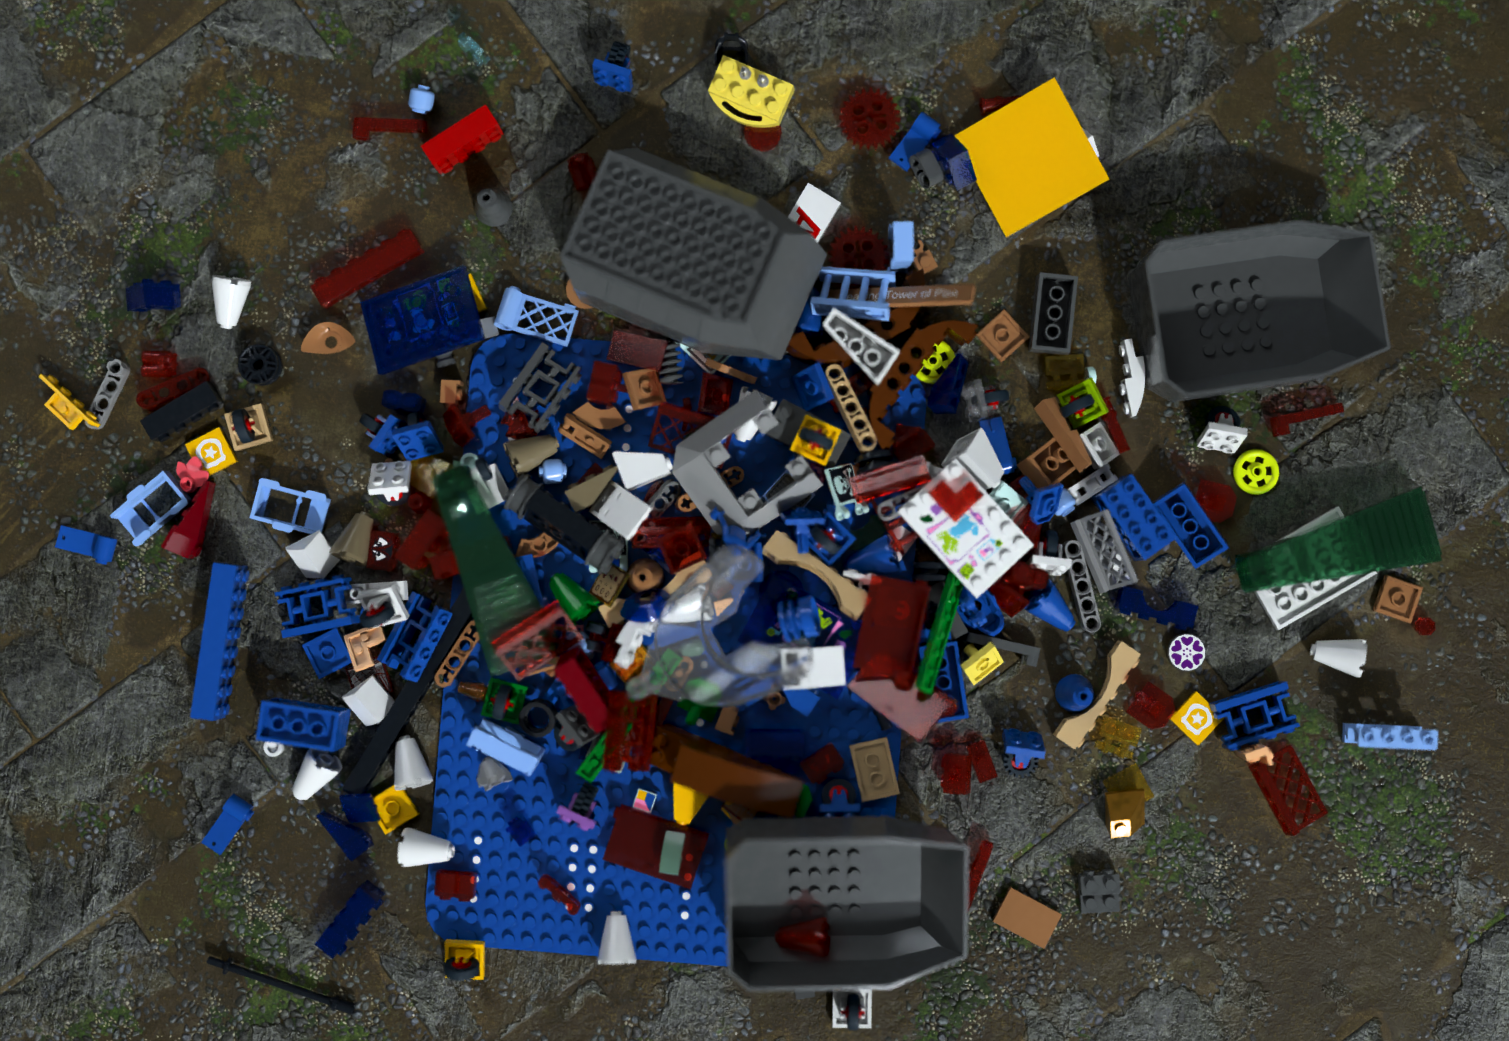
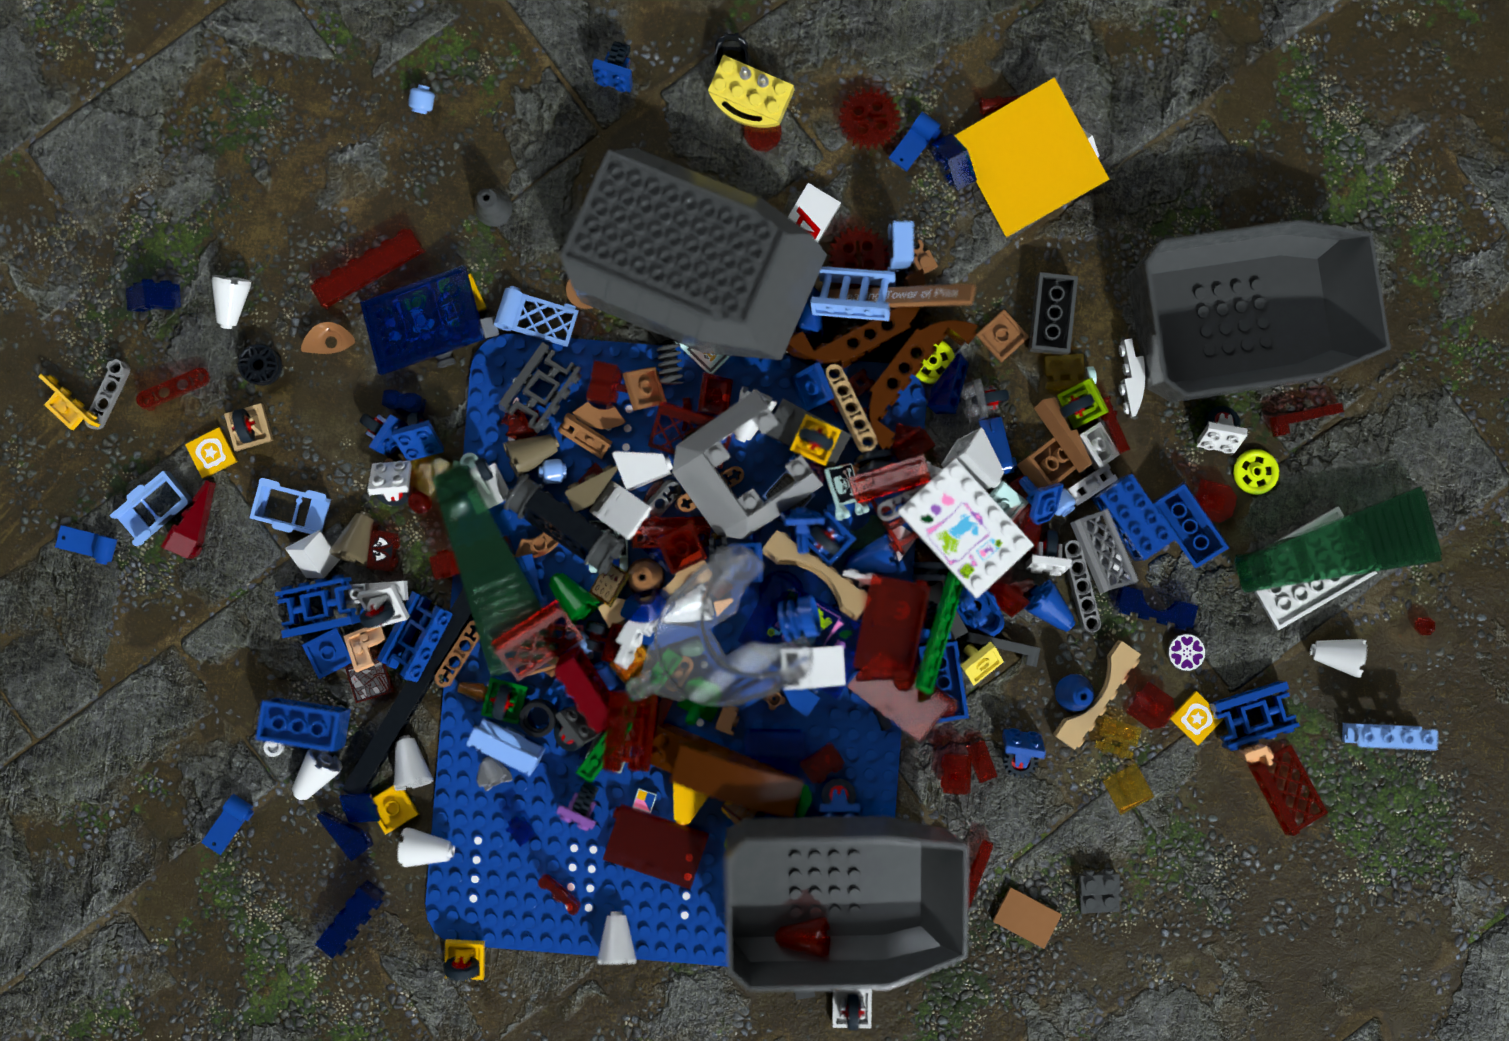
(158, 363): clear red piece -> none
(181, 412): black brick -> none
(191, 474): coral plate -> none
(219, 641): blue brick -> none
(334, 1003): black bar -> none
(363, 126): clear red beam -> none
(369, 701): white slope -> none
(423, 541): clear red brick -> none
(450, 392): medium nougat brick -> none
(455, 884): clear red brick -> none
(460, 425): clear red piece -> none
(462, 140): red brick -> none
(468, 44): clear light blue plate -> none
(582, 170): clear red piece -> none
(637, 350): clear red piece -> none
(672, 853): sand green slope -> none
(730, 371): medium nougat tile -> none
(734, 535): blue piece -> none
(864, 347): white wedge -> none
(874, 769): tan tile -> none
(926, 168): dark grey beam -> none
(953, 503): clear red plate -> none
(1026, 577): clear red brick -> none
(1124, 812): pearl gold slope -> none
(1397, 598): medium nougat tile -> none

